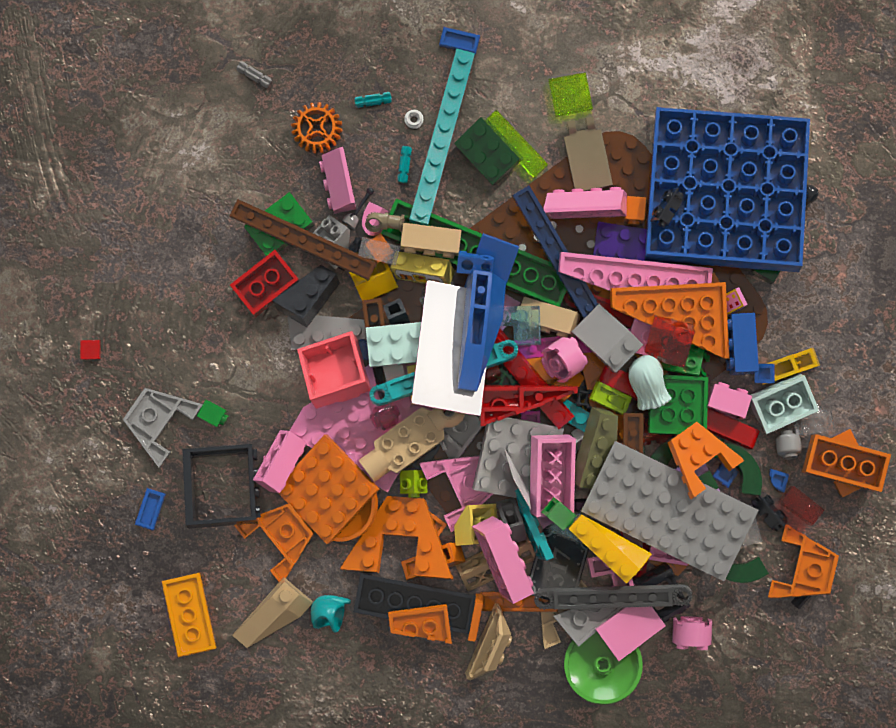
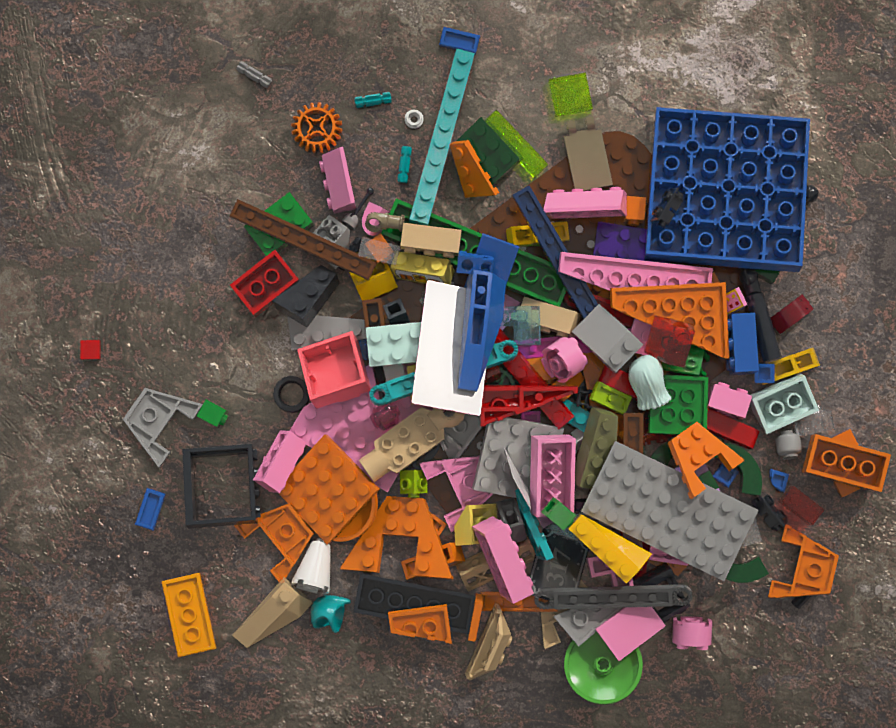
(277, 392): none -> black tyre
(314, 569): none -> white cone
(471, 175): none -> orange wing
(524, 237): none -> yellow slope
(757, 304): none -> black piece
(791, 314): none -> dark red brick

